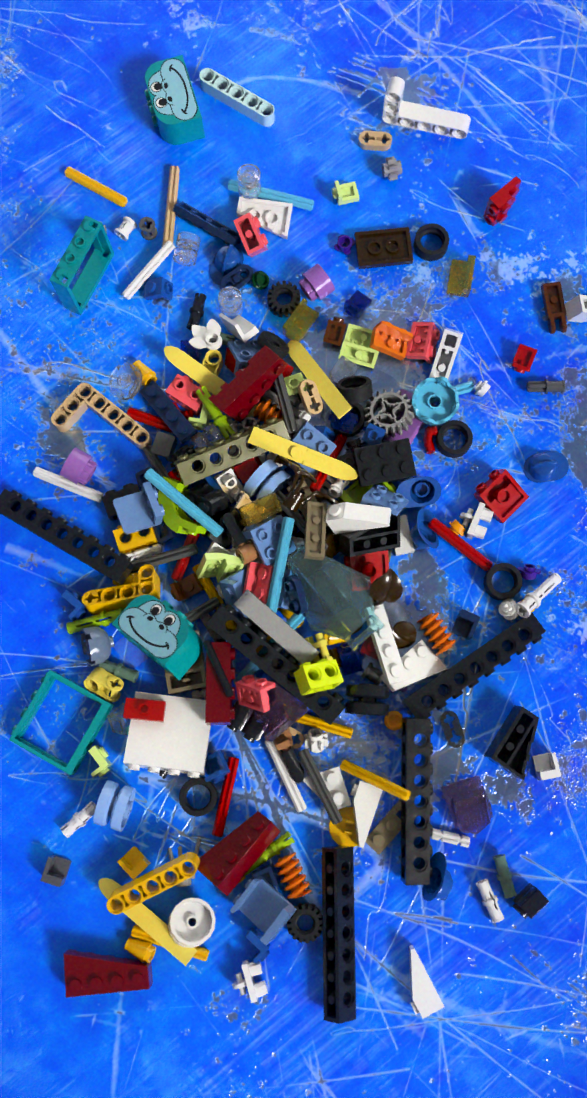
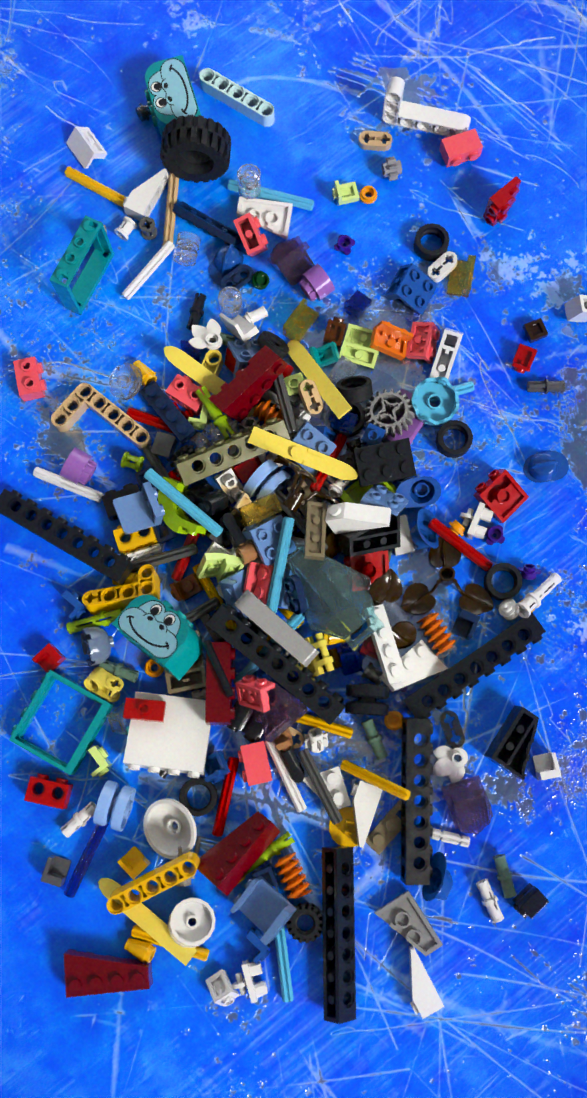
(29, 378): none -> coral brick
(48, 795): none -> red brick
(49, 658): none -> red panel
(85, 146): none -> white panel
(85, 860): none -> clear blue axle
(126, 458): none -> lime bush
(143, 112): none -> clear smoke plate
(144, 197): none -> white slope
(148, 670): none -> light orange plate
(158, 288): blue bracket -> none
(163, 832): none -> white dish
(195, 148): none -> black tyre
(221, 989): none -> white bracket
(256, 315): none -> white pin
(256, 763): none -> coral brick
(280, 289): black tyre -> none
(283, 966): none -> medium azure axle
(291, 259): none -> clear purple piece
(323, 675): neon yellow brick -> none
(325, 354): none -> teal bracket
(368, 190): none -> light orange plate
(374, 739): none -> sand green pin
(383, 248): dark brown plate -> none
(408, 919): none -> light grey wing
(412, 288): none -> blue bracket
(418, 598): none -> dark brown plant
(428, 440): red arm -> none
(443, 267): none -> white beam
(447, 765): none -> white plate
(461, 148): none -> coral brick
(481, 388): white plate -> none
(498, 530): none -> dark purple plate
(535, 330): none -> dark brown plate
(554, 305): reddish brown hinge -> none

